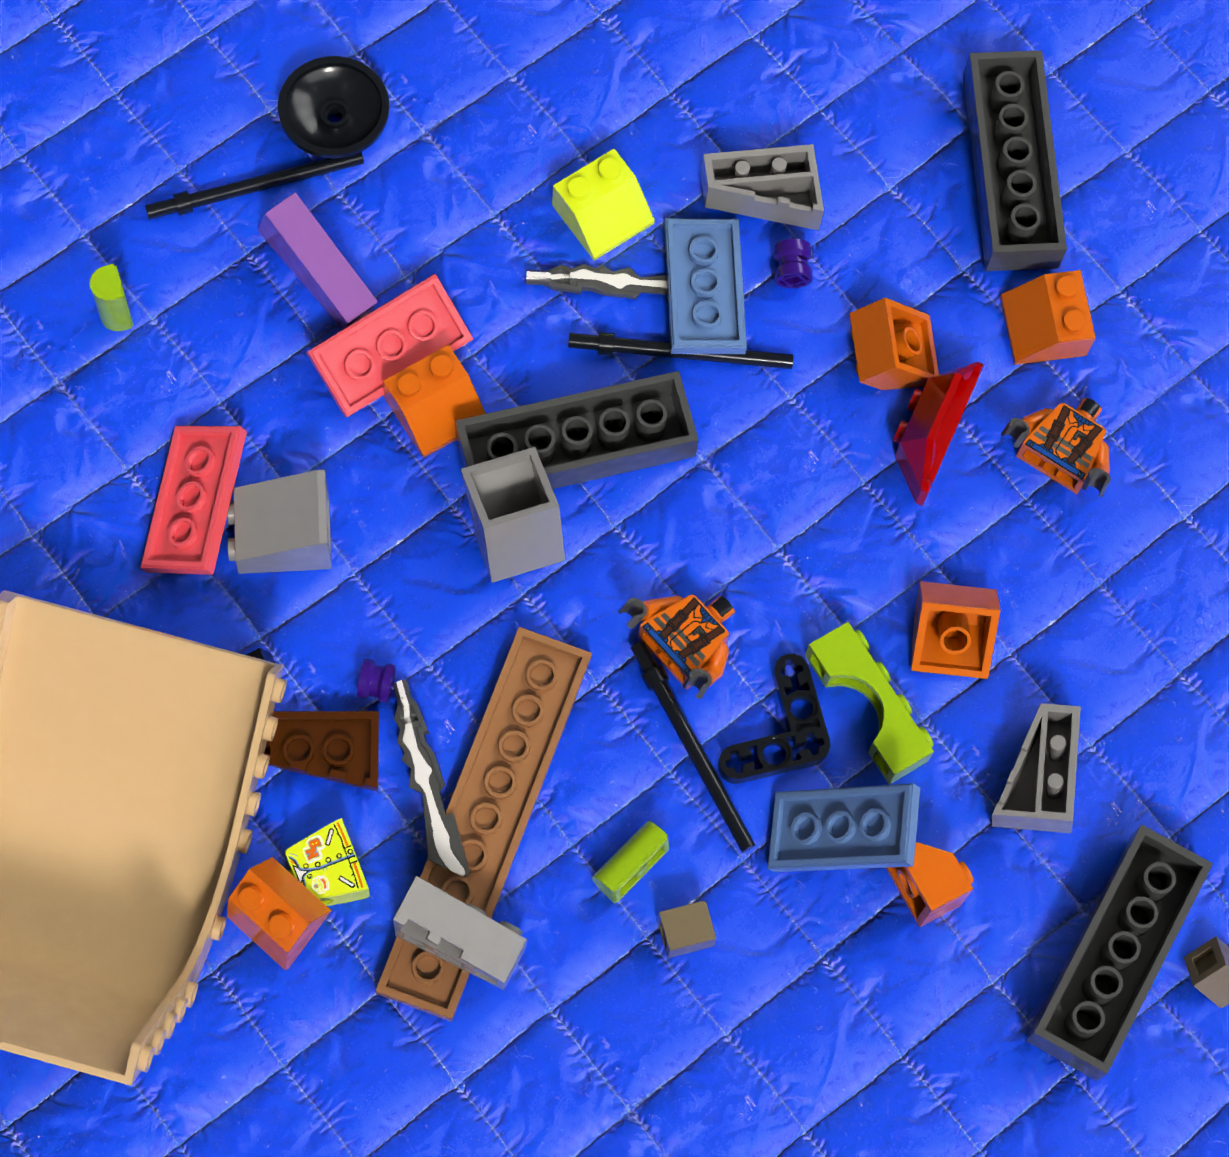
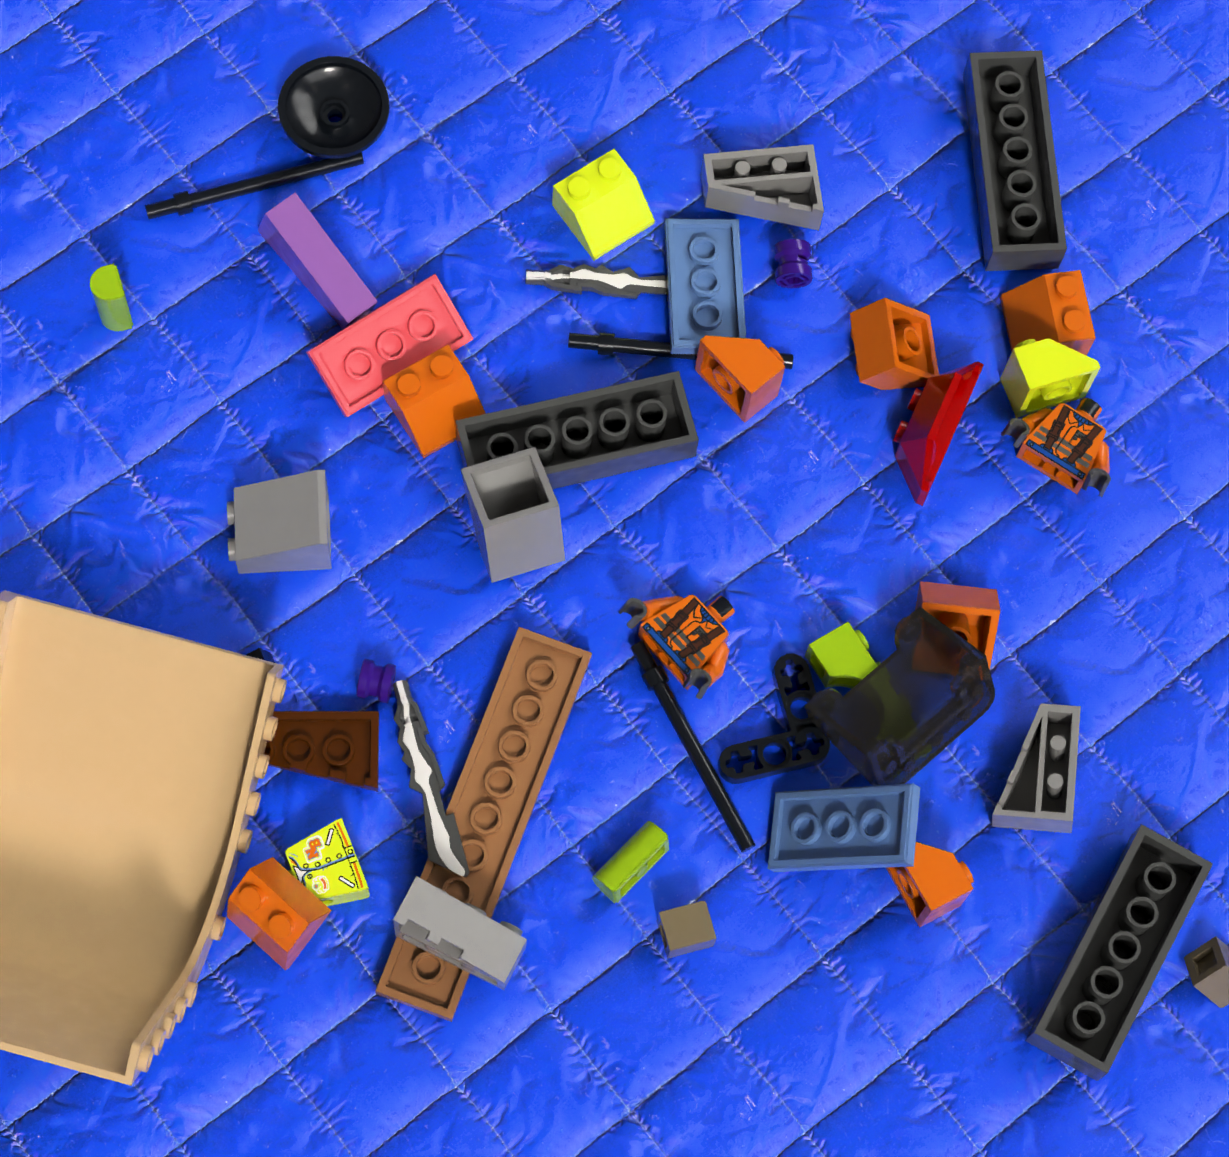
(193, 500): coral tile -> none
(740, 372): none -> orange slope
(908, 703): none -> clear smoke windscreen
(1046, 375): none -> neon yellow slope

